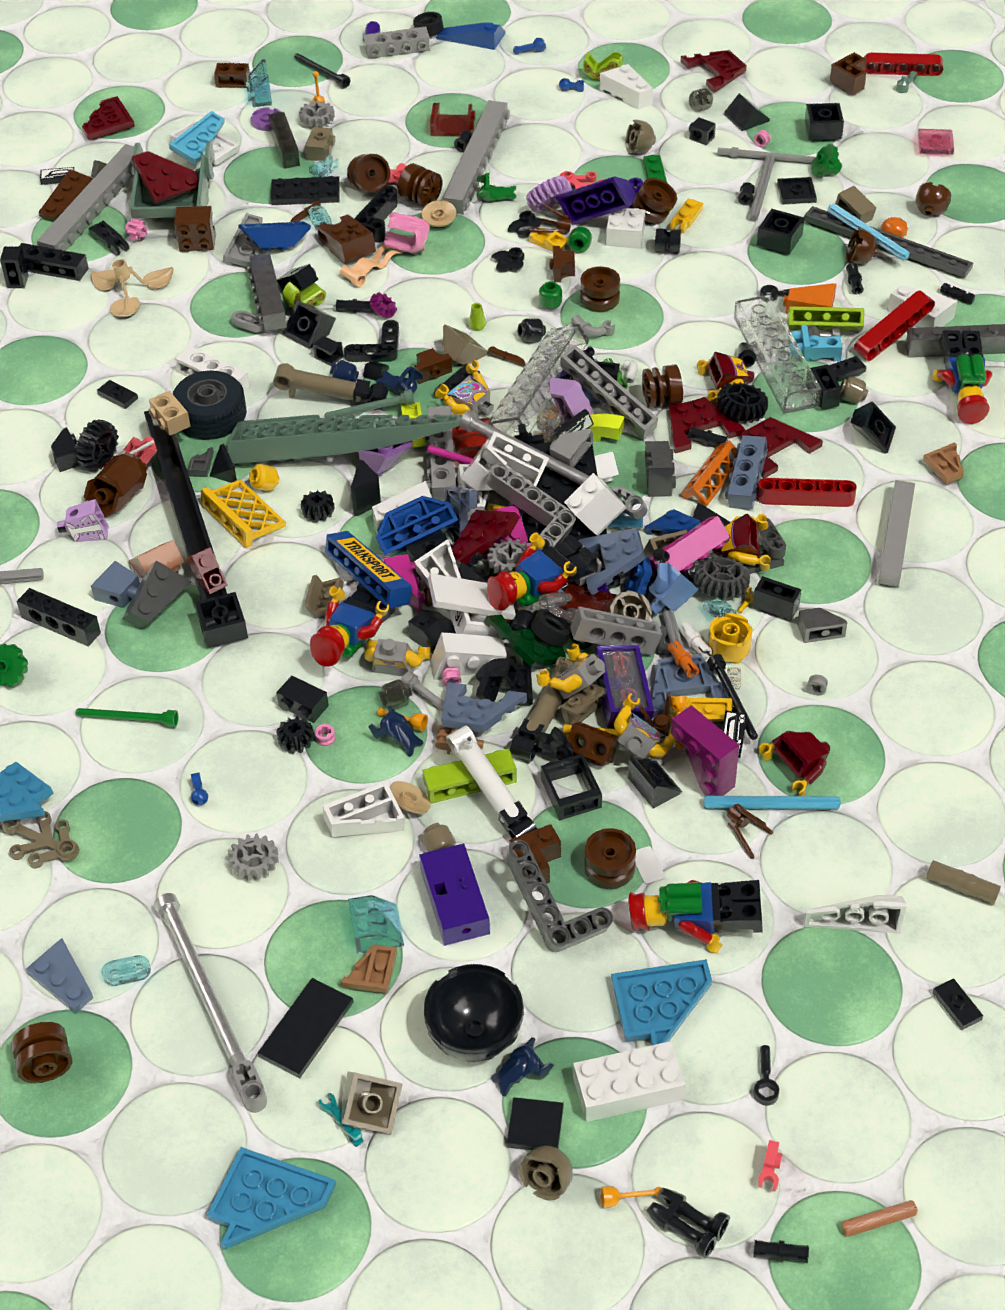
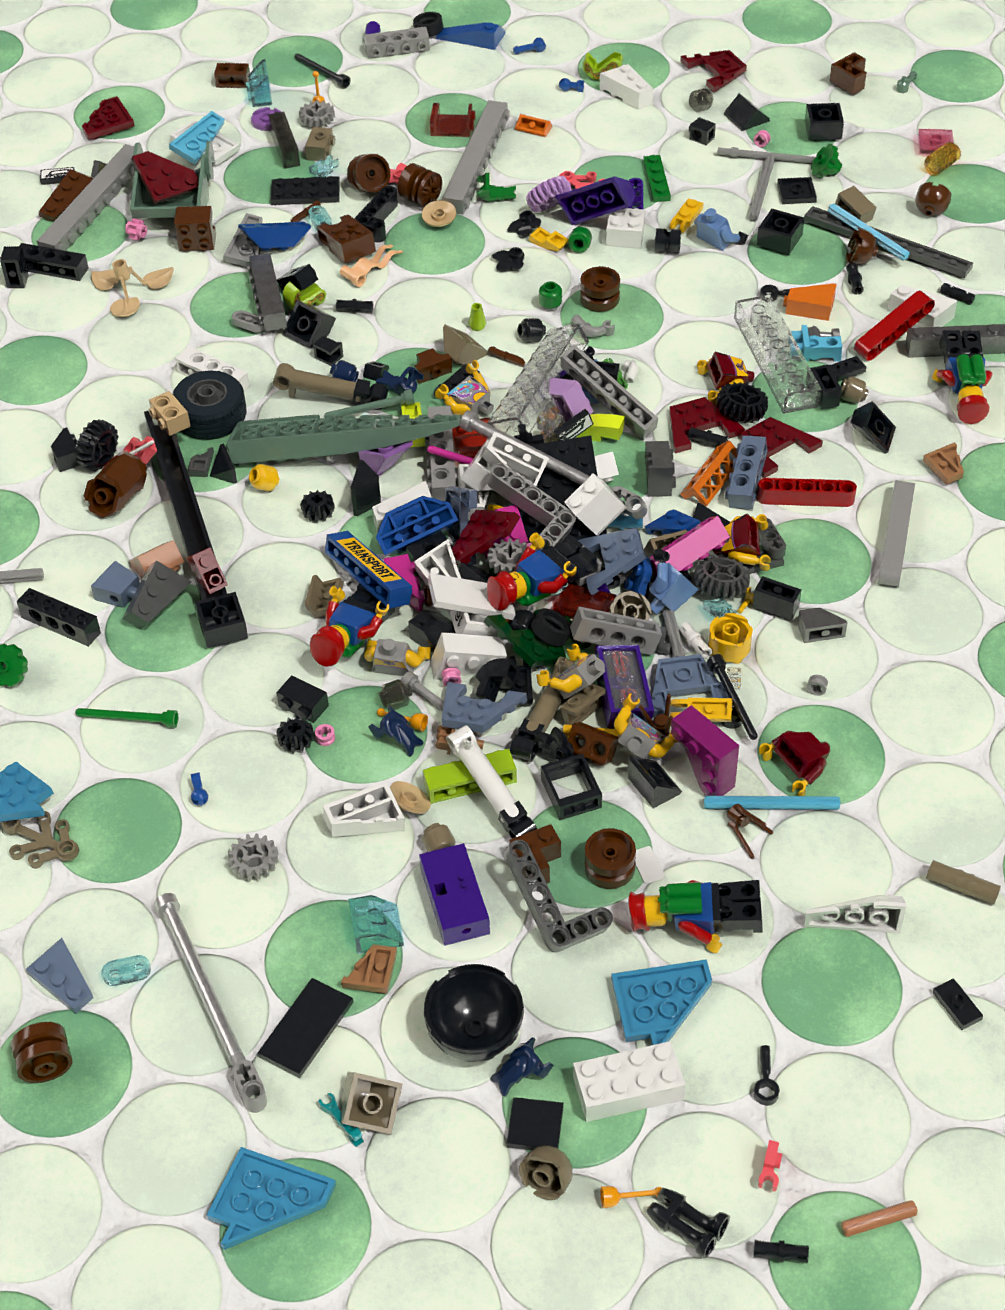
(85, 522): lavender torso -> none
(109, 237): black hinge -> none
(117, 394): black plate -> none
(230, 518): yellow fence -> none
(383, 352): black beam -> none
(386, 309): magenta gear -> none
(409, 224): bright pink piece -> none
(462, 142): black bush -> none
(533, 125): none -> orange slope
(554, 601): clear plant -> none
(562, 263): reddish brown brick -> none
(563, 224): reddish brown plant -> none
(571, 446): light grey slope -> none
(640, 137): dark tan cylinder -> none
(656, 198): reddish brown wheel -> none
(661, 386): reddish brown wheel -> none
(679, 704): light orange hinge -> none
(683, 659): orange pin -> none
(716, 230): none -> medium blue torso
(734, 727): tile -> none
(746, 193): black bush -> none
(746, 354): black cone -> none
(826, 318): lime brick -> none
(895, 226): orange hair -> none
(910, 64): red beam -> none
(942, 158): none -> clear yellow piece

